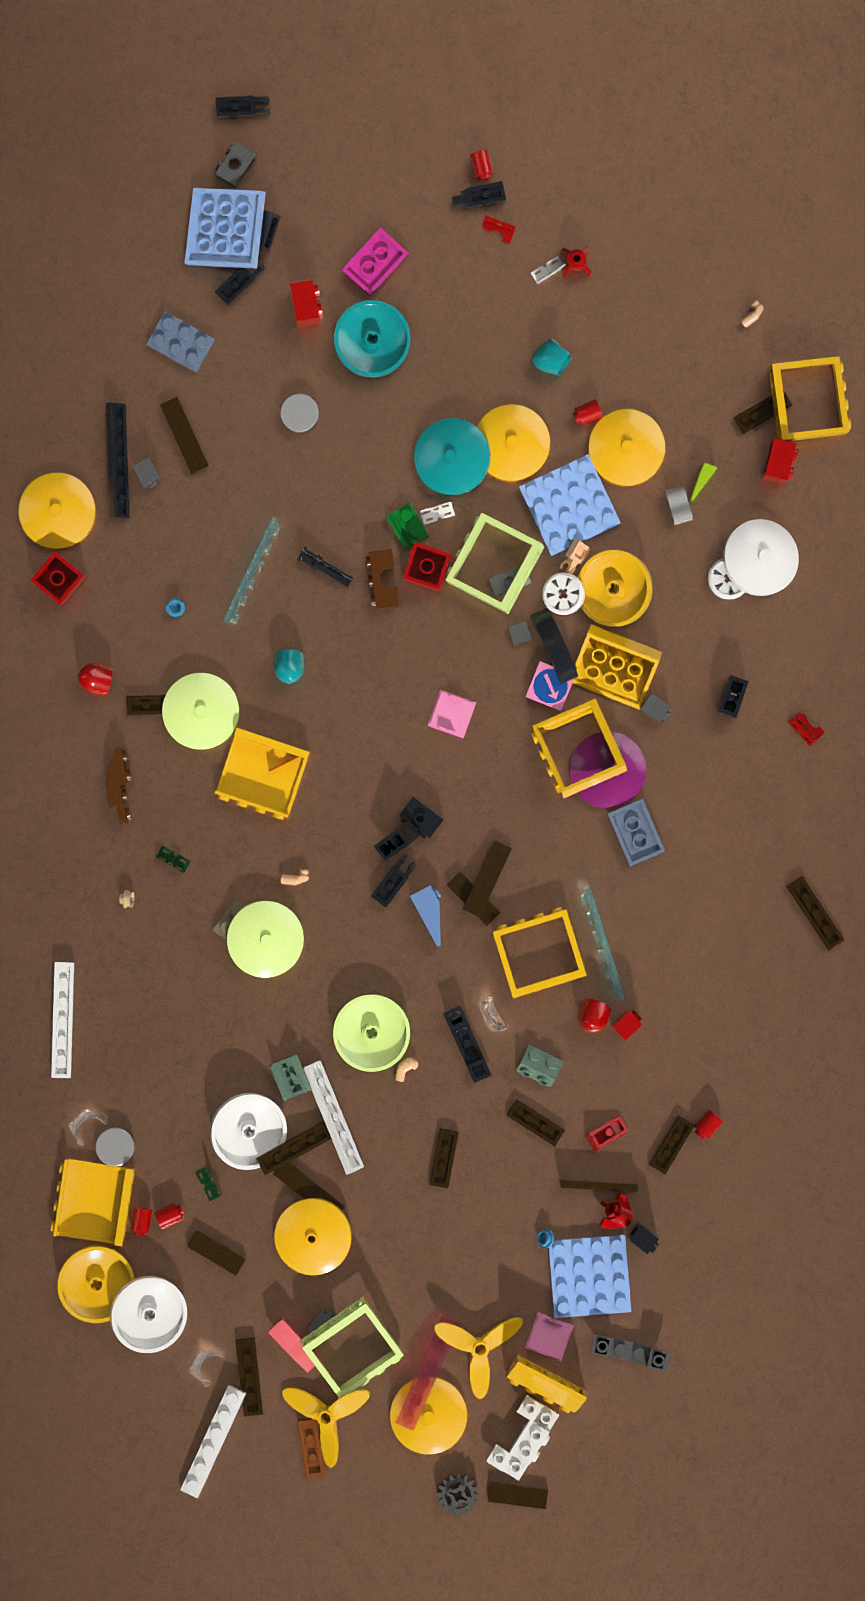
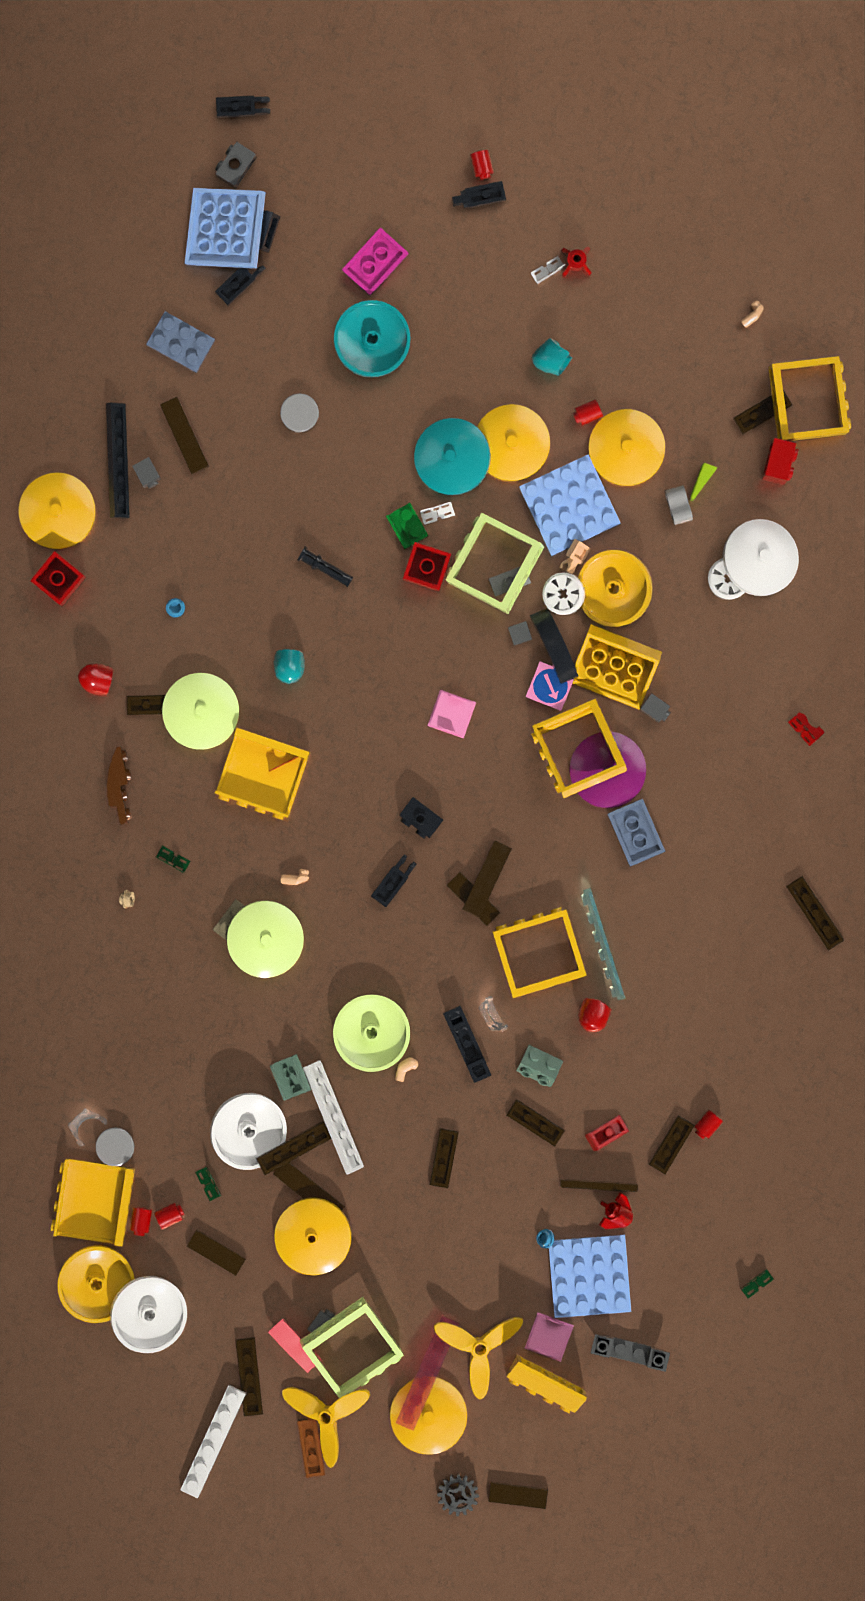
(62, 1020): white plate -> none
(200, 1357): clear helmet -> none
(255, 565): clear light blue plate -> none
(305, 304): red brick -> none
(383, 596): reddish brown arch -> none
(397, 840): black brick -> none
(429, 909): medium blue slope -> none
(506, 232): red piece -> none
(528, 1441): white bracket -> none
(627, 1024): red brick -> none
(643, 1238): black brick -> none
(732, 696): black brick -> none
(753, 1285): none -> dark green piece

